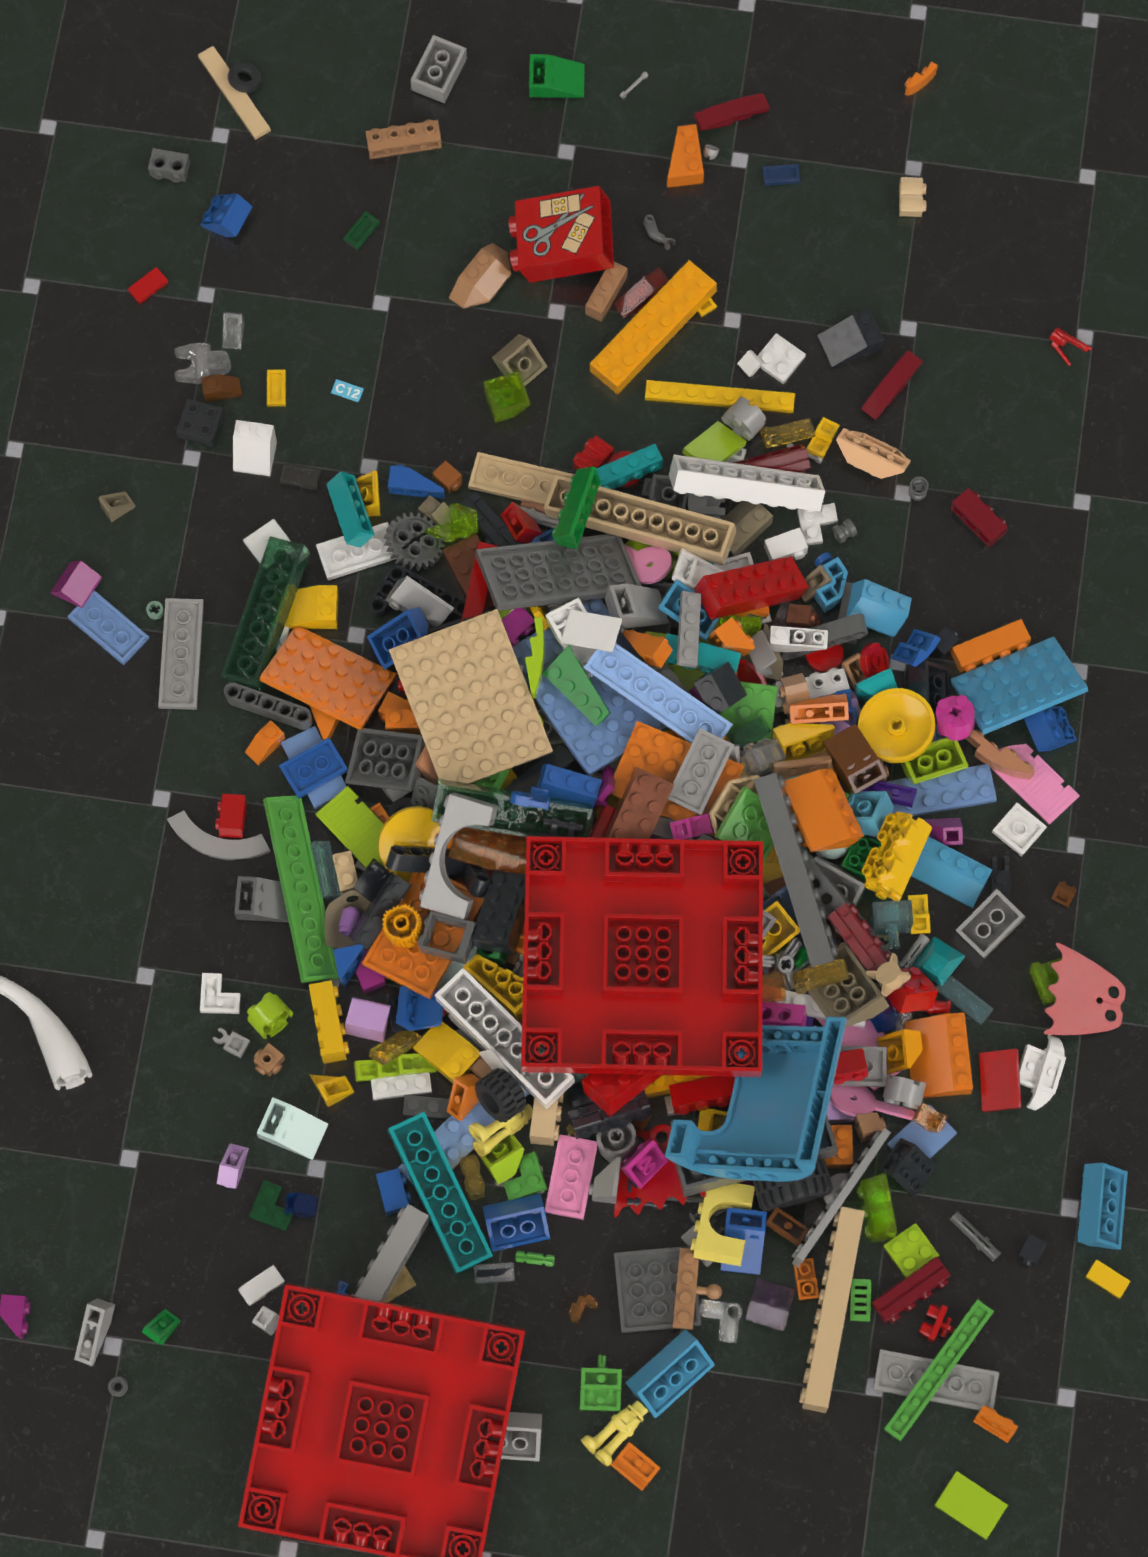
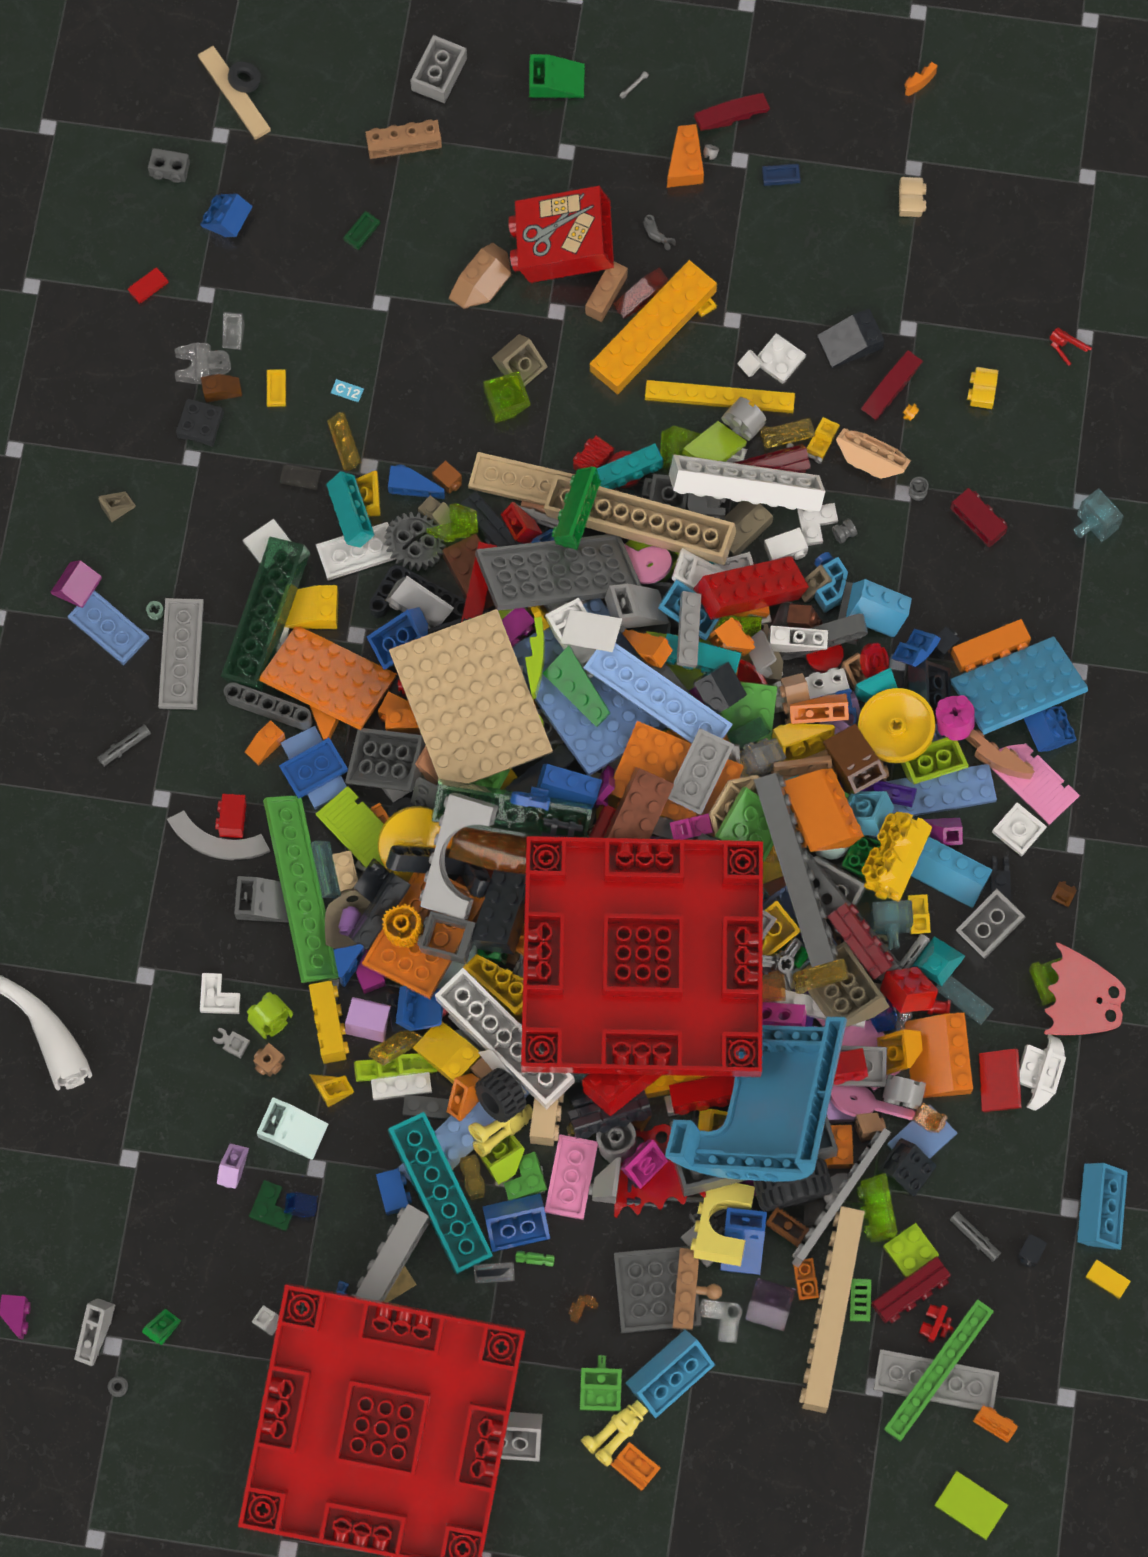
(117, 749): none -> dark grey pin
(253, 447): white slope -> none
(261, 1285): white slope -> none
(344, 441): none -> clear yellow plate
(673, 442): none -> clear neon green bracket
(889, 975): tan piece -> none
(910, 411): none -> light orange plate
(984, 387): none -> yellow brick
(1098, 516): none -> clear light blue brick

